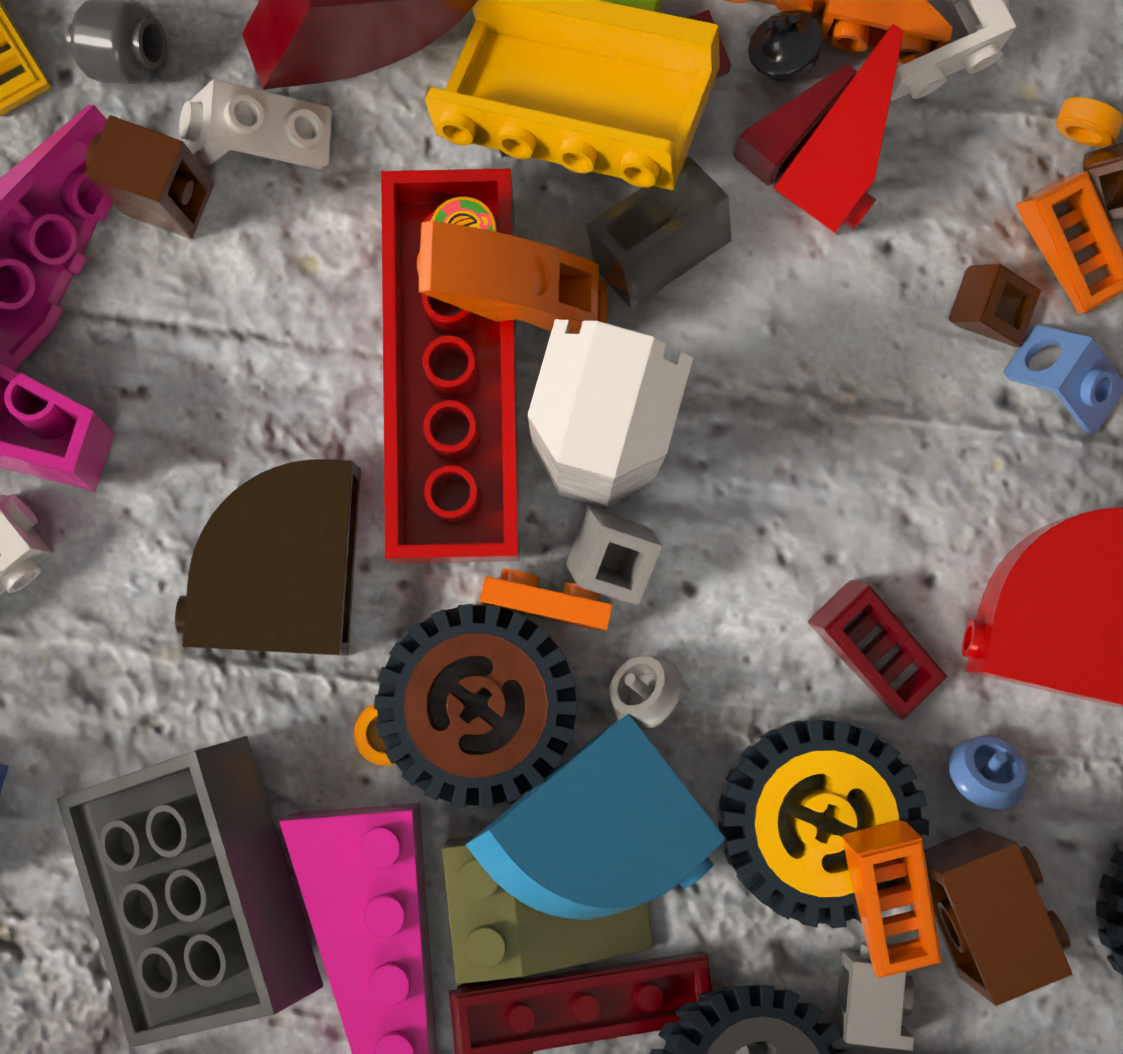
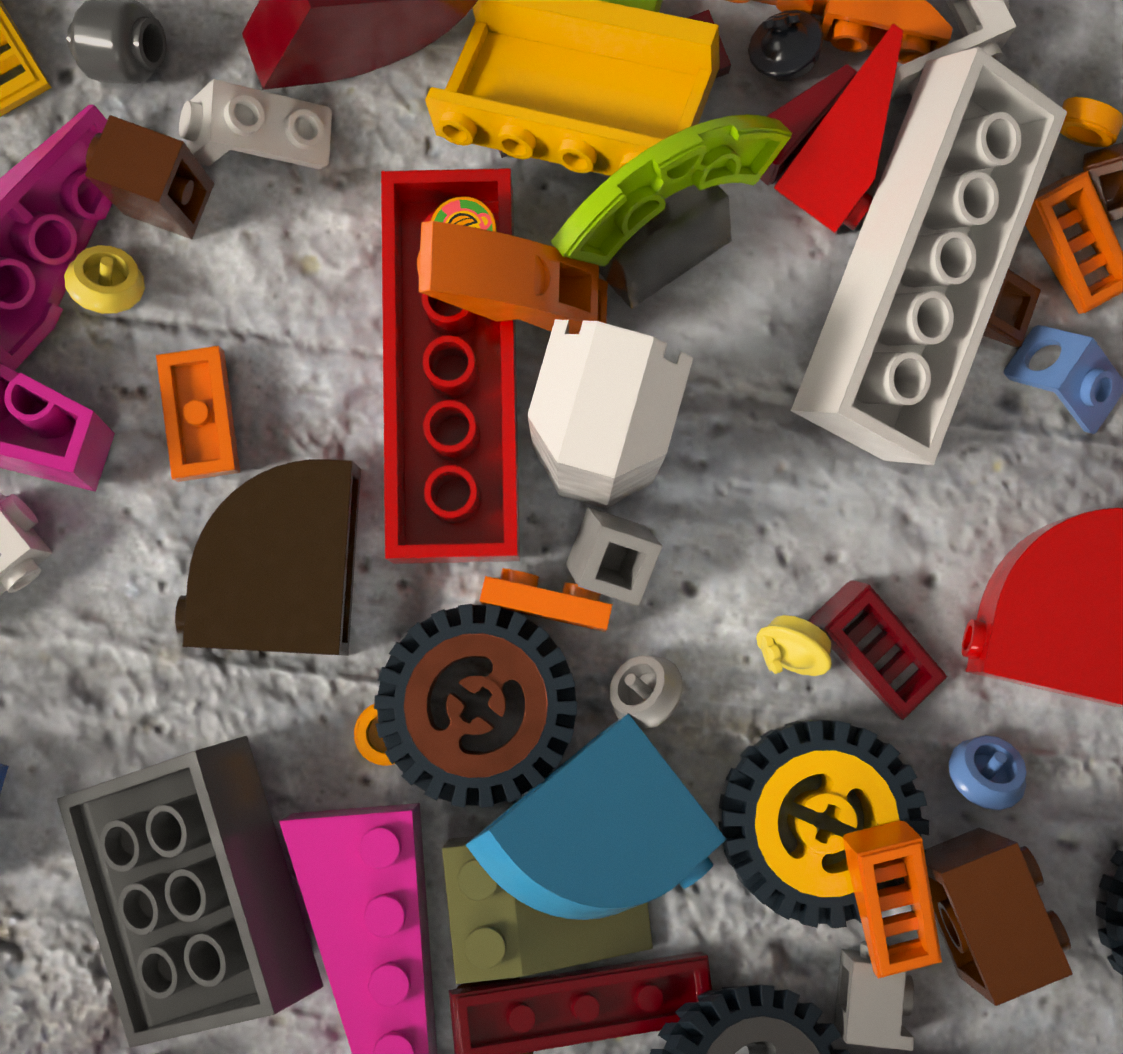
(104, 280): none -> light yellow hat
(198, 413): none -> orange plate
(702, 156): none -> lime tile
(795, 646): none -> light yellow hat
(930, 258): none -> white brick

